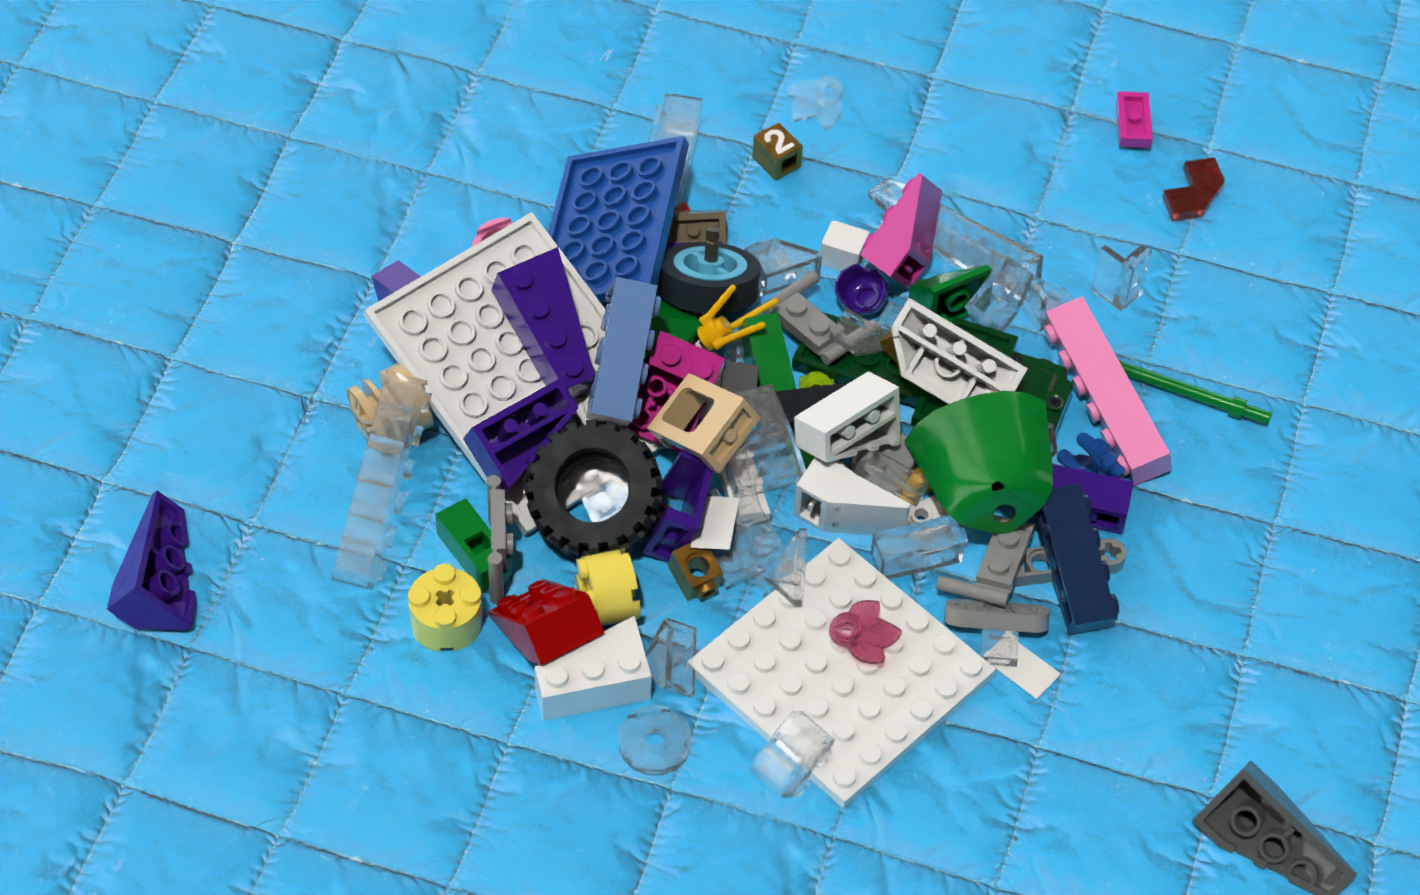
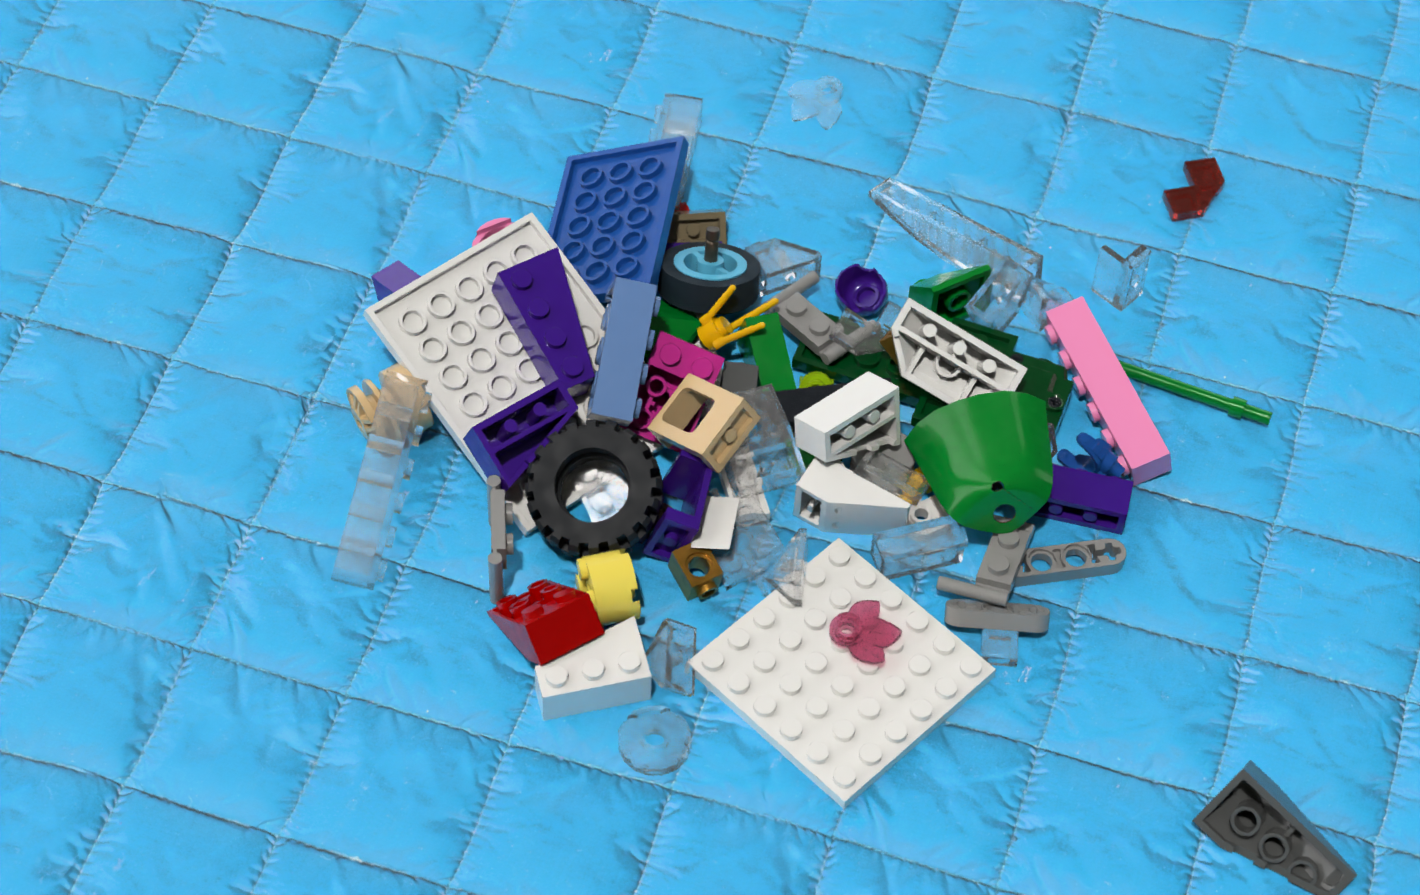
(154, 574): dark purple wedge -> none
(445, 608): light yellow brick -> none
(468, 541): green brick -> none
(734, 351): clear tile -> none
(777, 151): brick -> none
(792, 755): clear brick -> none
(842, 246): white panel -> none
(907, 234): dark pink slope -> none
(1031, 672): white sticker -> none
(1076, 561): dark blue brick -> none
(1134, 119): dark pink plate -> none

